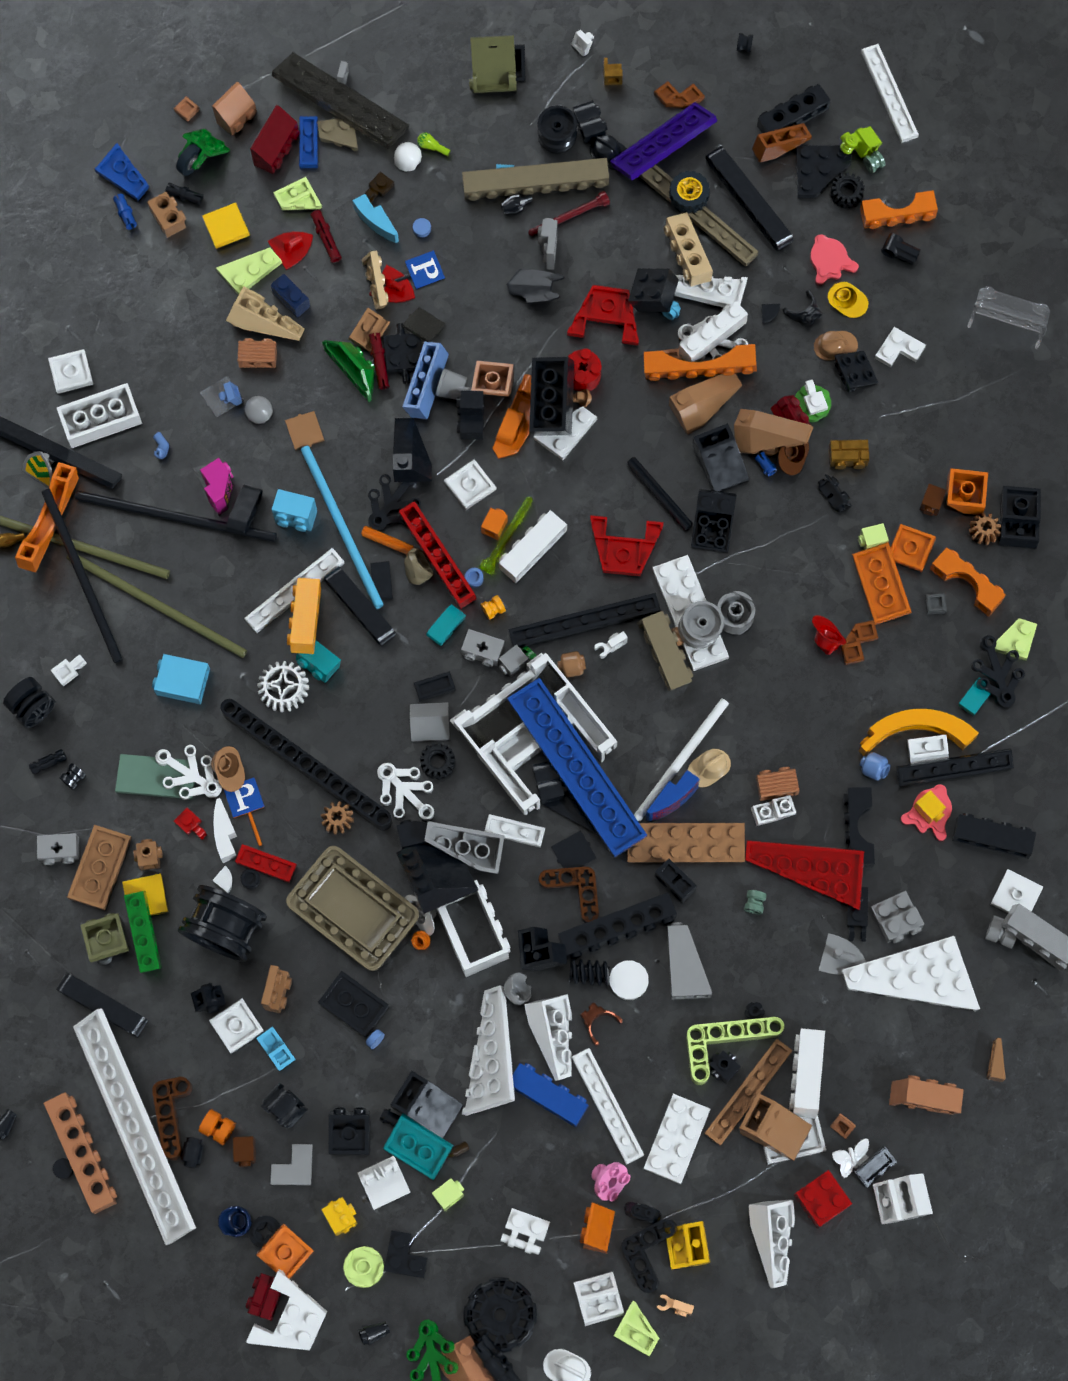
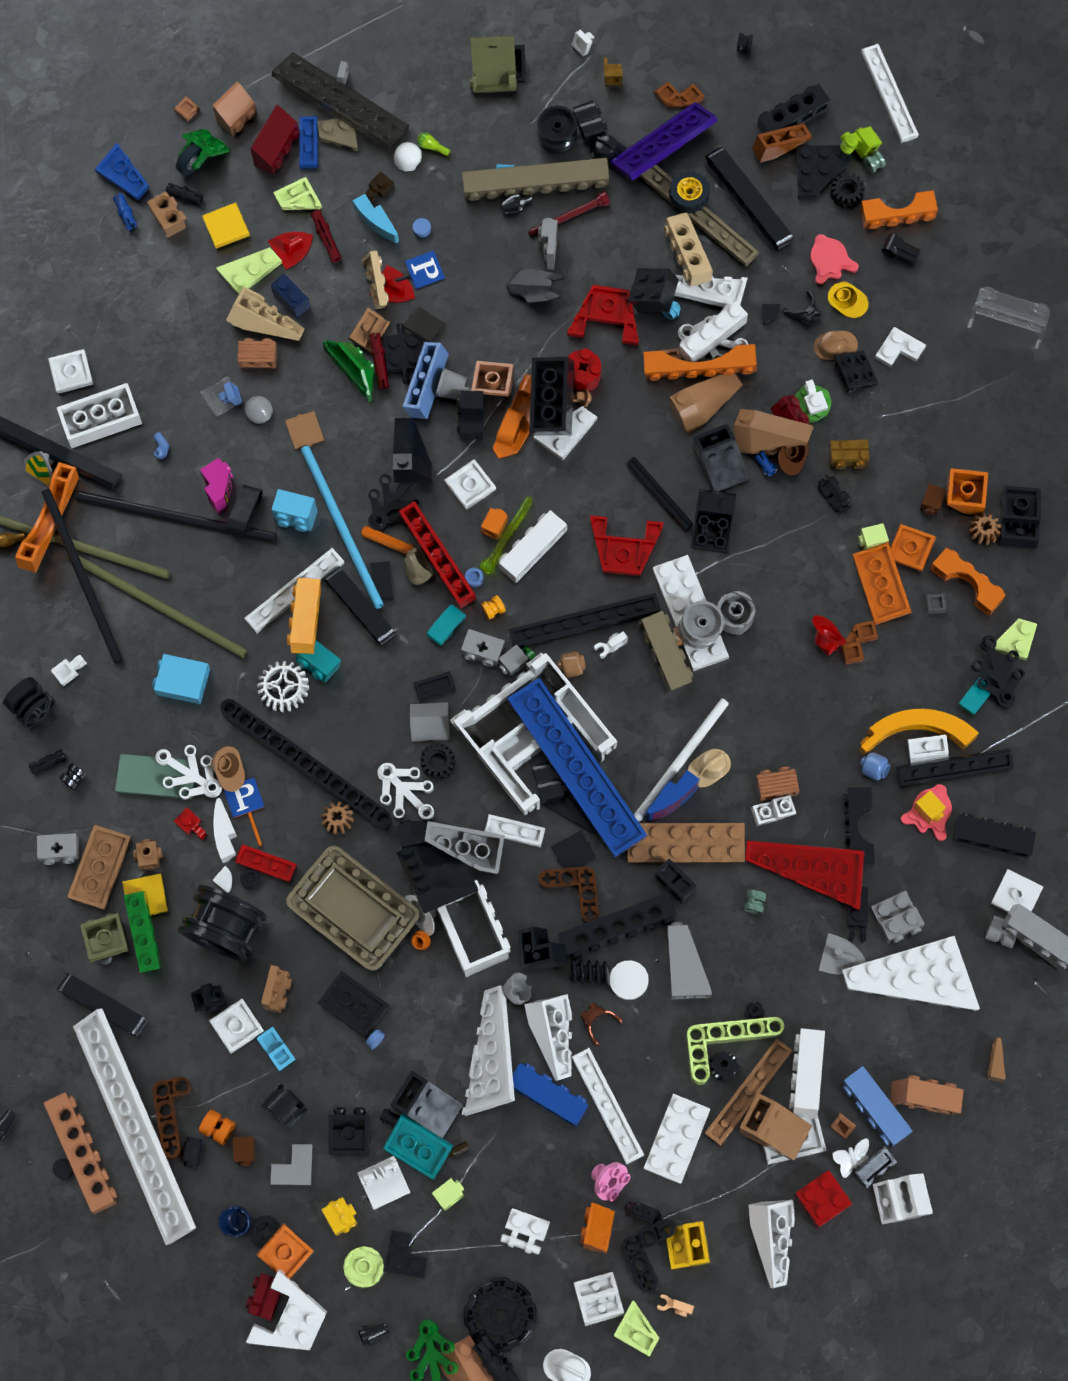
(876, 1106): none -> medium blue brick

